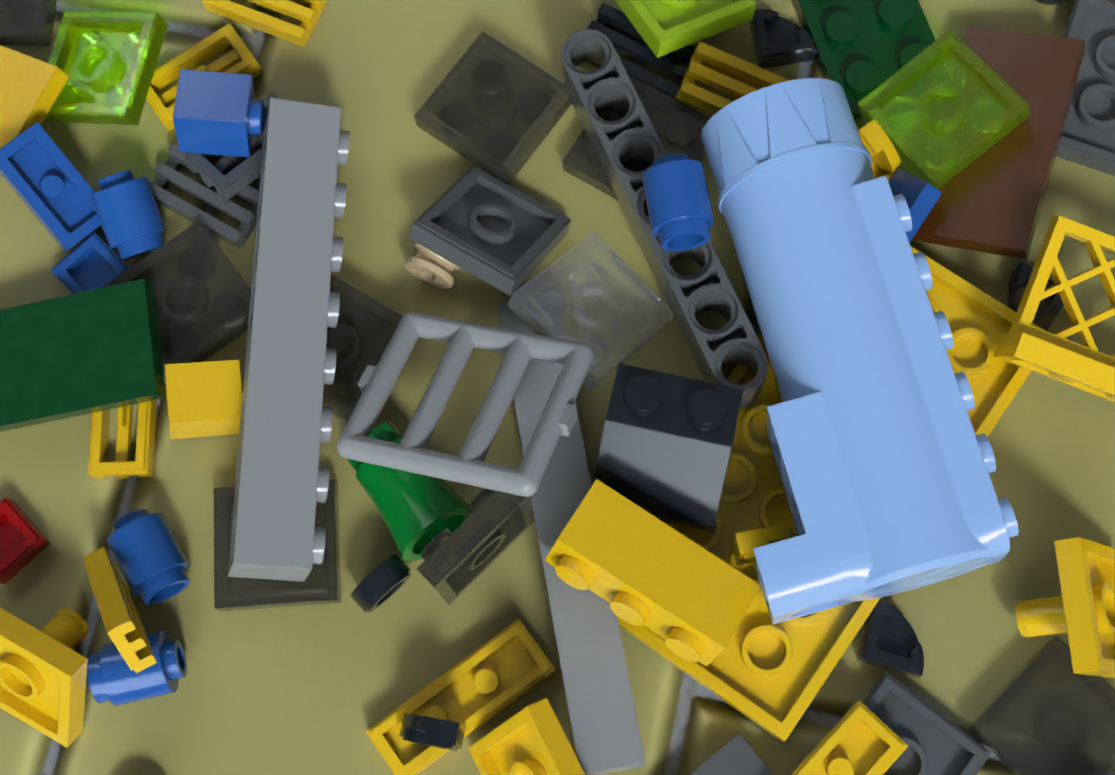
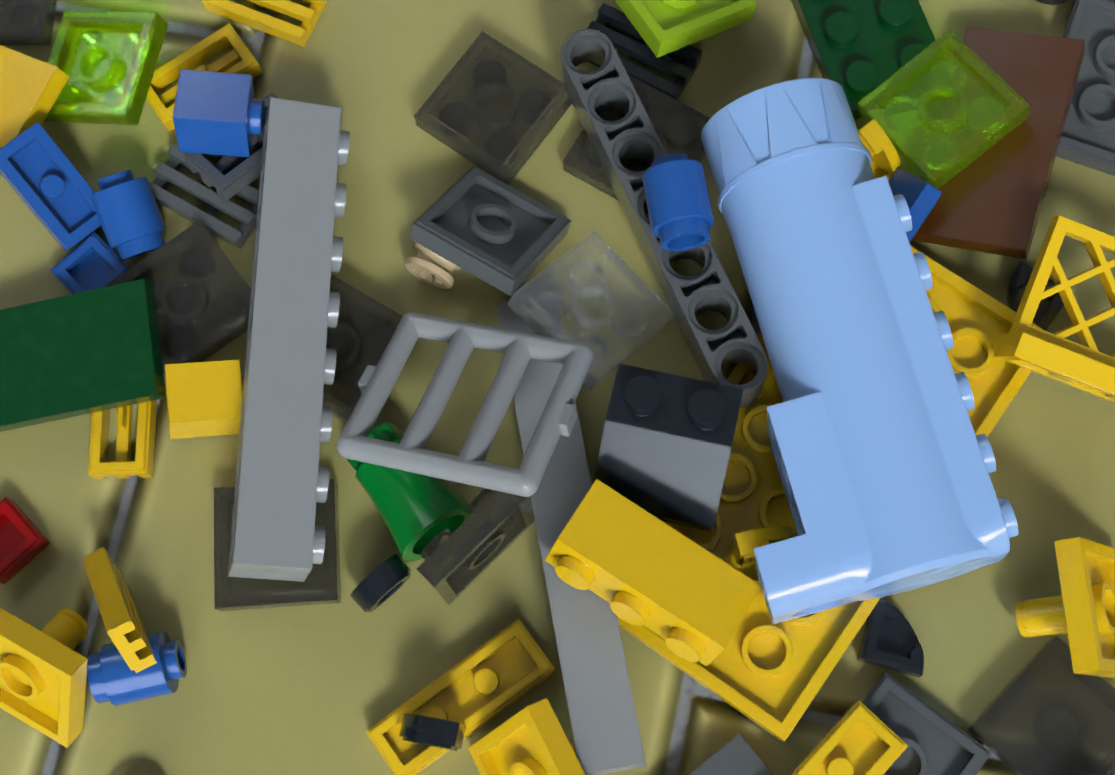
(149, 556): blue brick -> none
(727, 65): yellow tile -> none
(779, 40): black tile -> none

